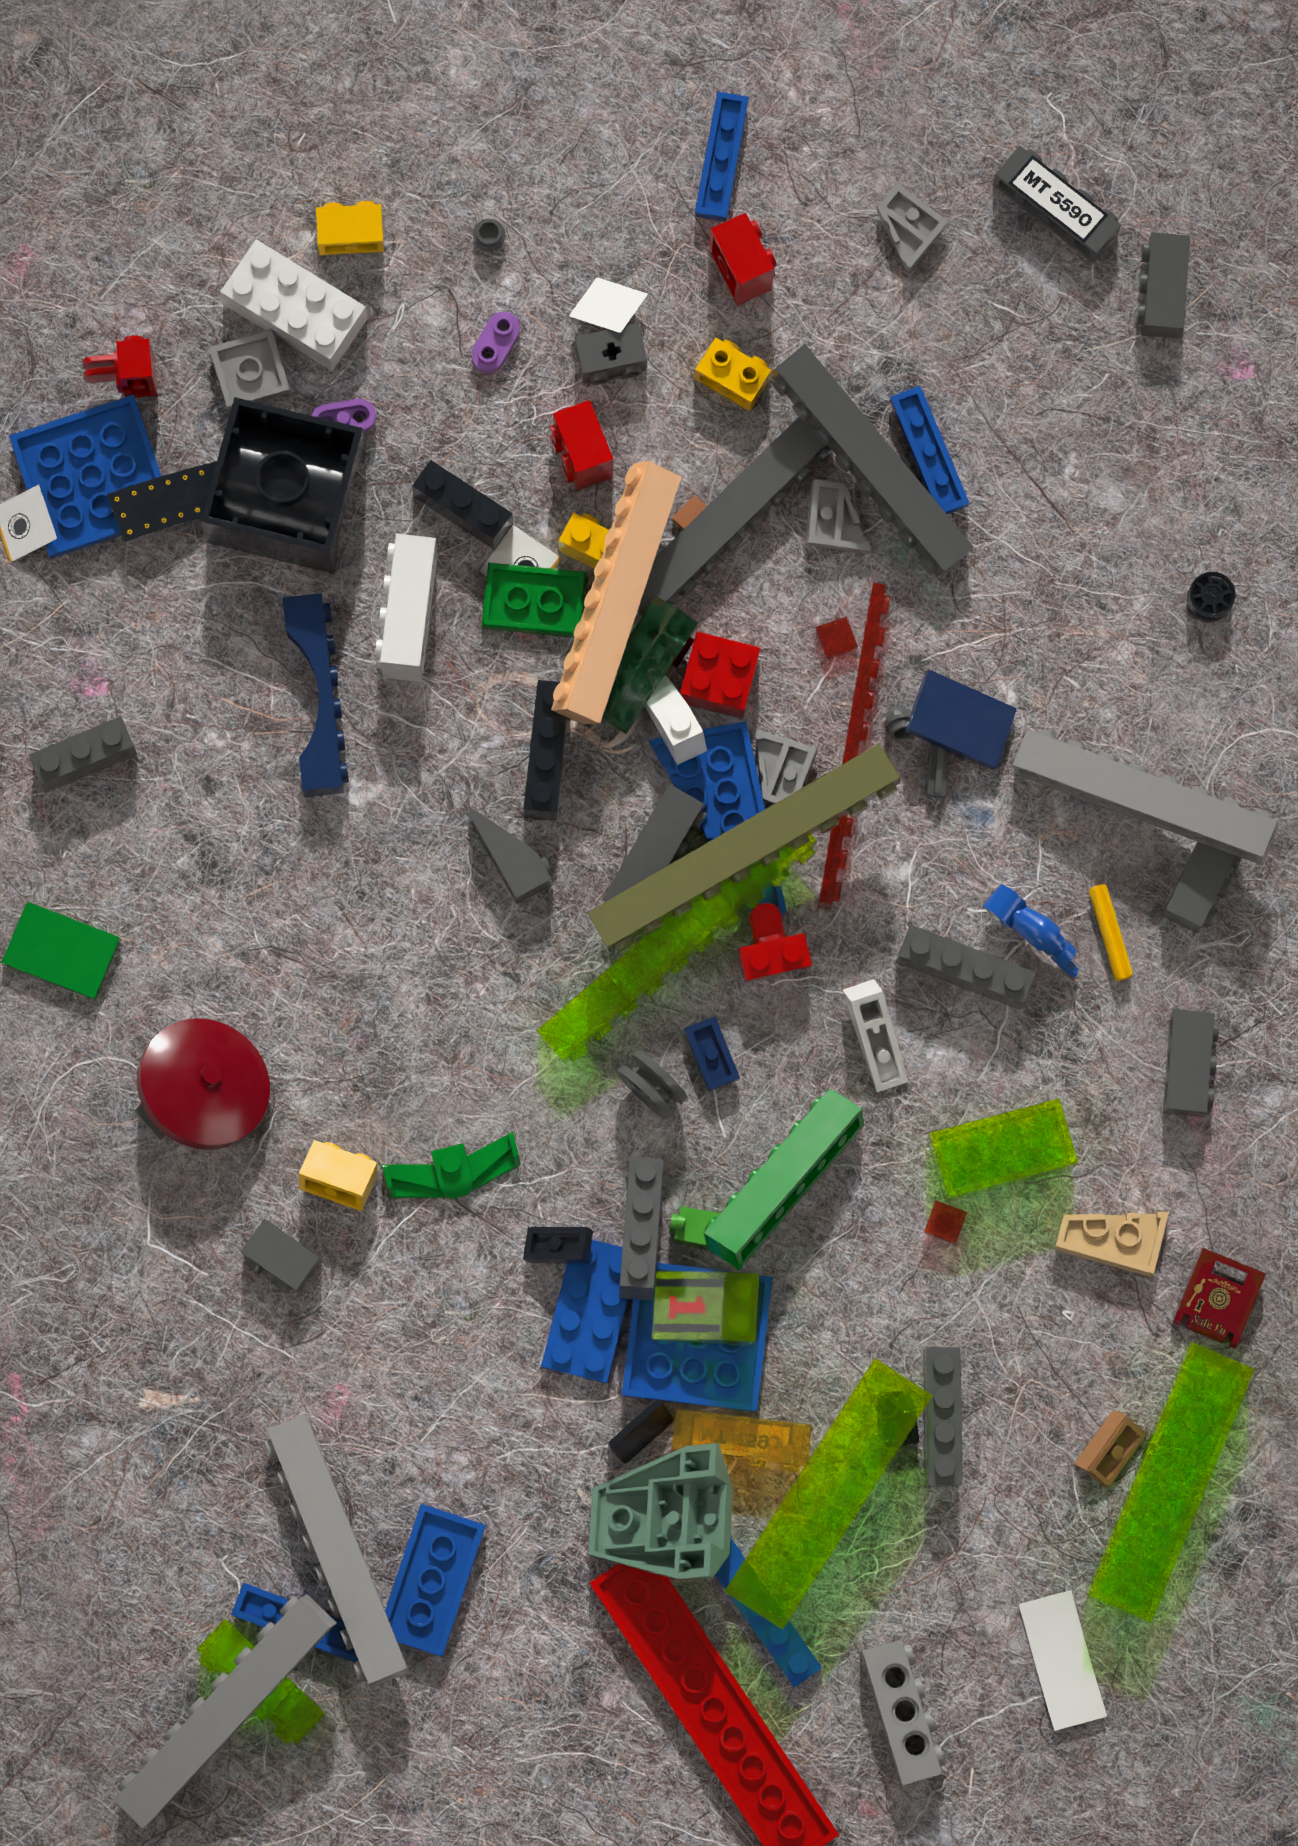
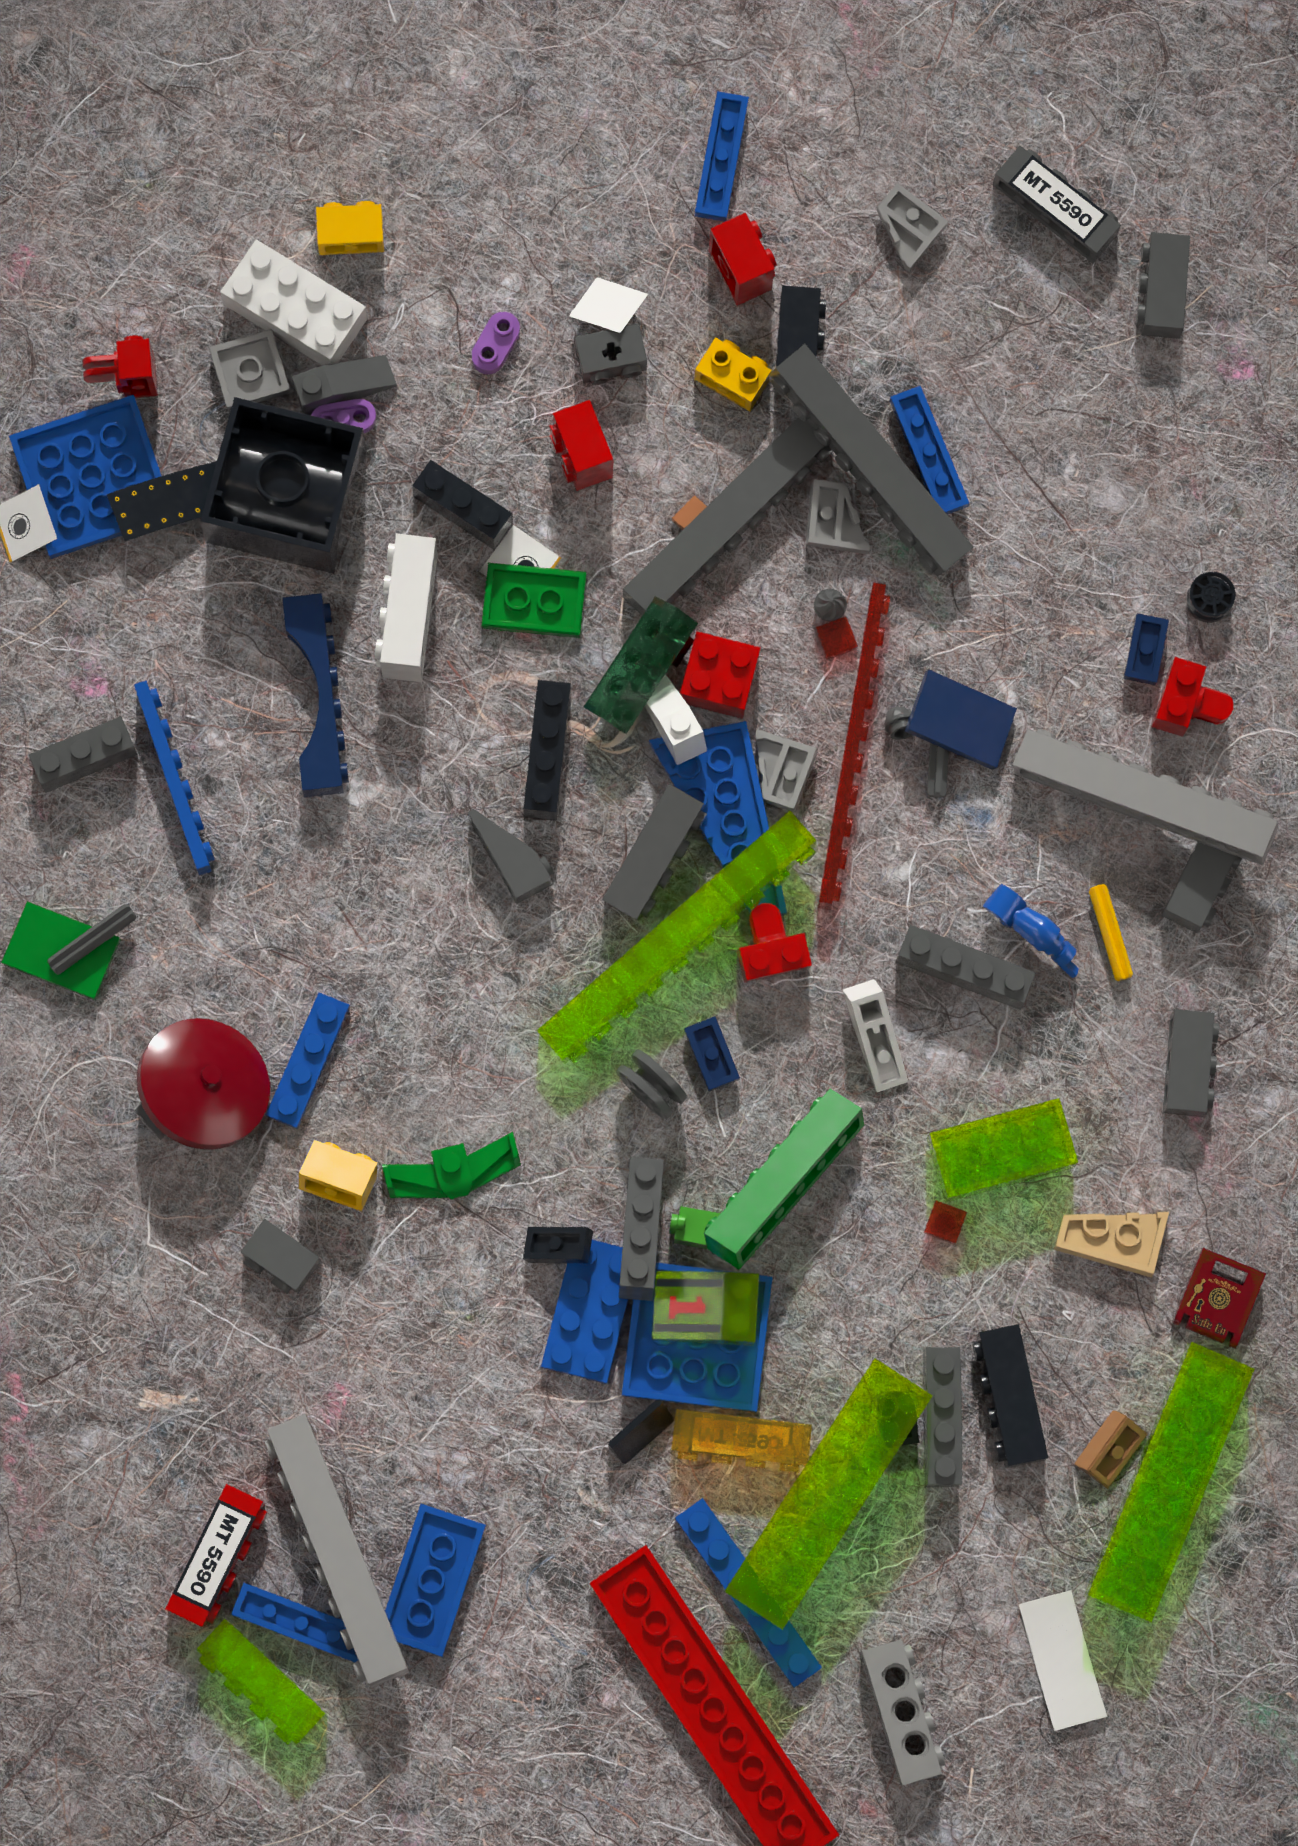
(91, 939): none -> dark grey axle
(171, 763): none -> blue plate
(216, 1555): none -> brick
(224, 1711): light grey brick -> none
(308, 1060): none -> blue plate
(342, 382): none -> dark grey slope
(489, 235): dark grey plate -> none
(583, 539): yellow brick -> none
(615, 593): light nougat brick -> none
(666, 1515): sand green wedge -> none
(744, 848): olive brick -> none
(799, 321): none -> black brick
(830, 605): none -> dark grey plate
(1011, 1396): none -> black brick
(1146, 649): none -> dark blue plate
(1186, 699): none -> red brick

